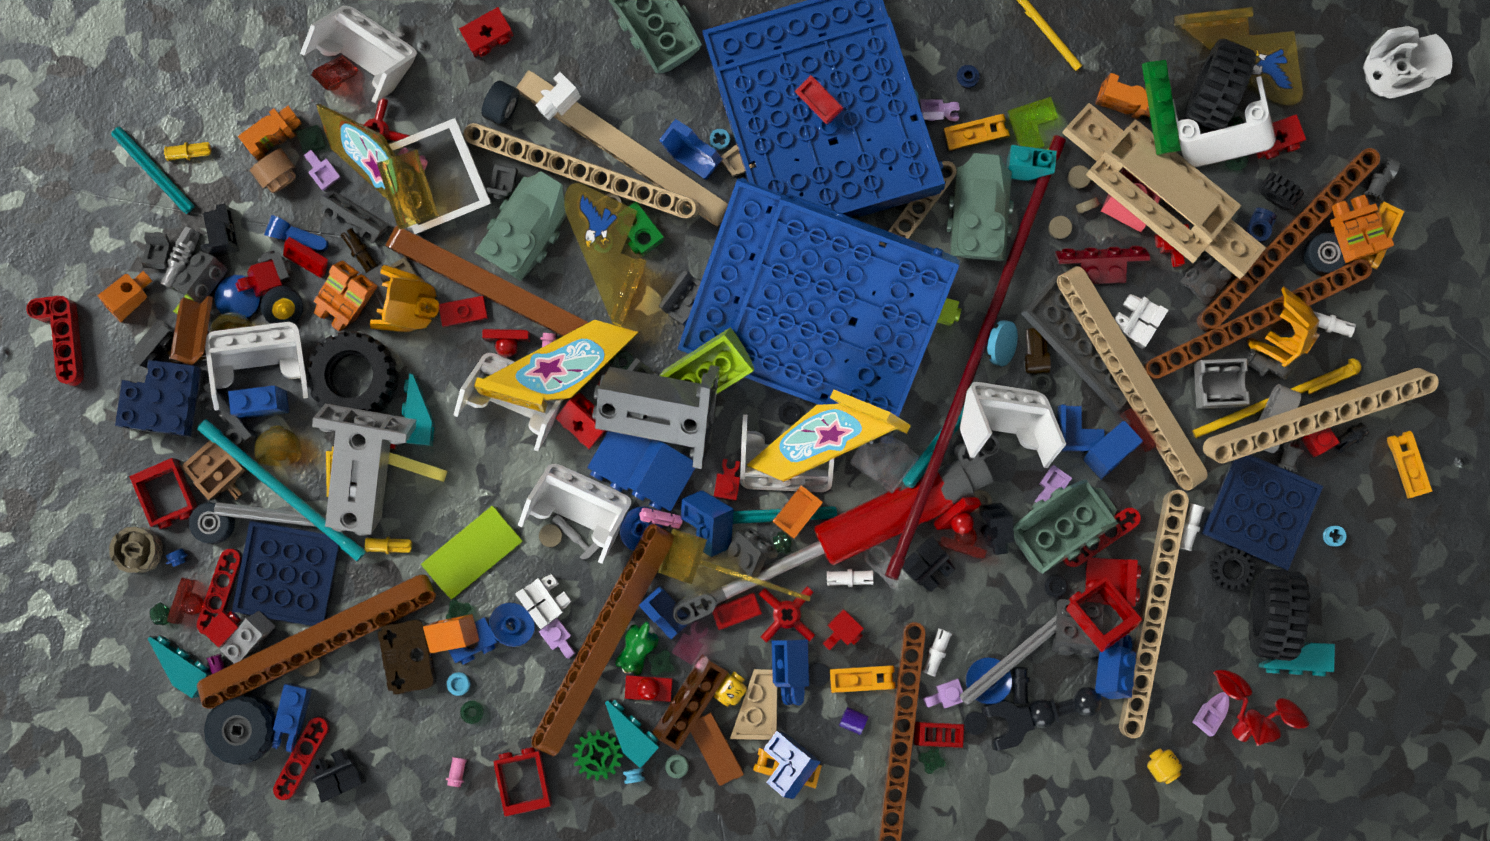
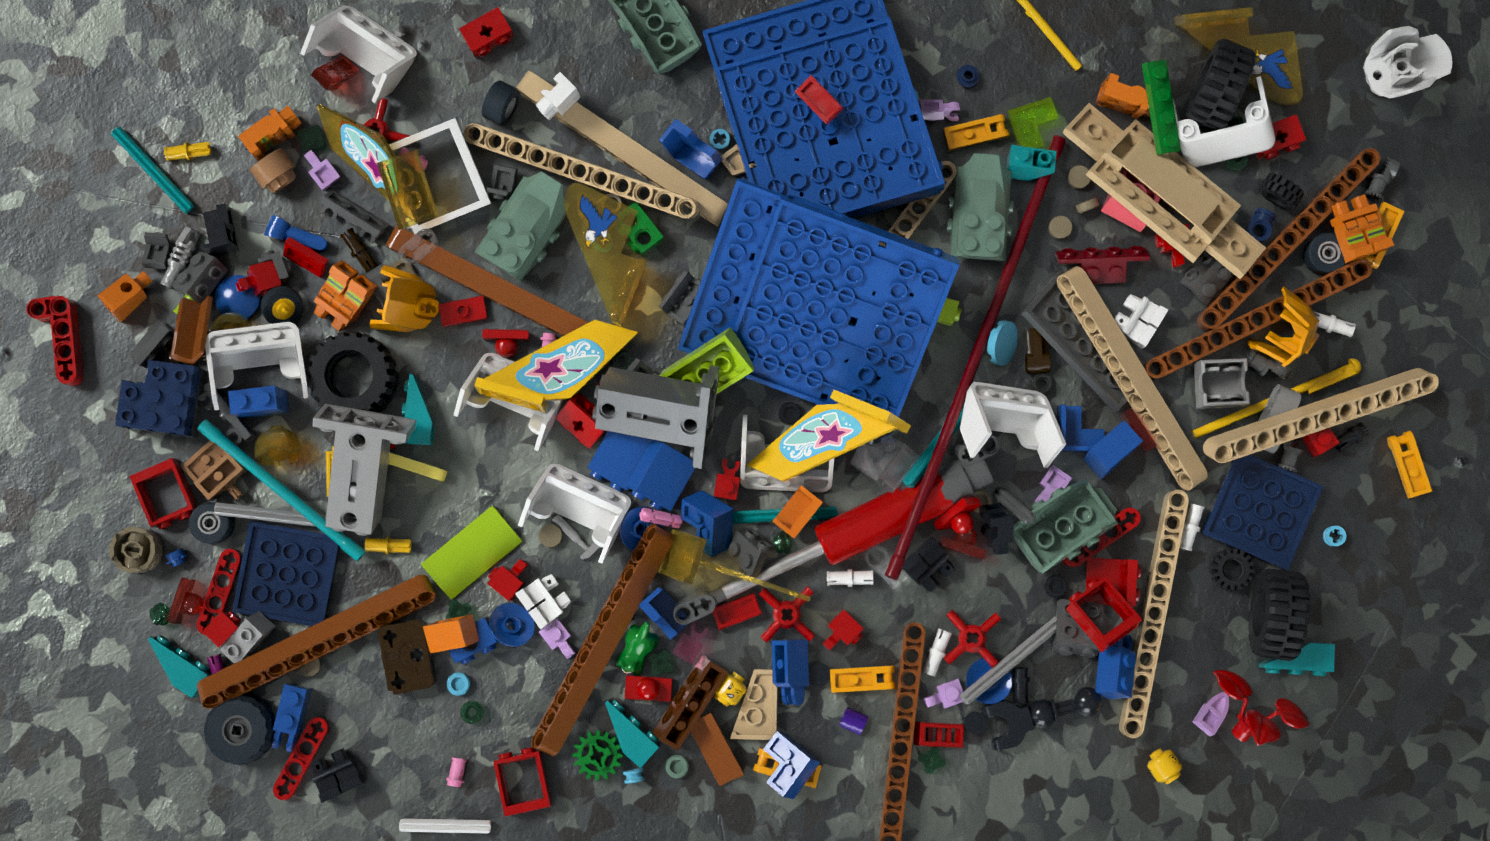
(414, 242): none -> clear beam
(445, 825): none -> white axle
(507, 581): none -> red brick
(972, 629): none -> red bar
(1014, 505): none -> dark grey axle

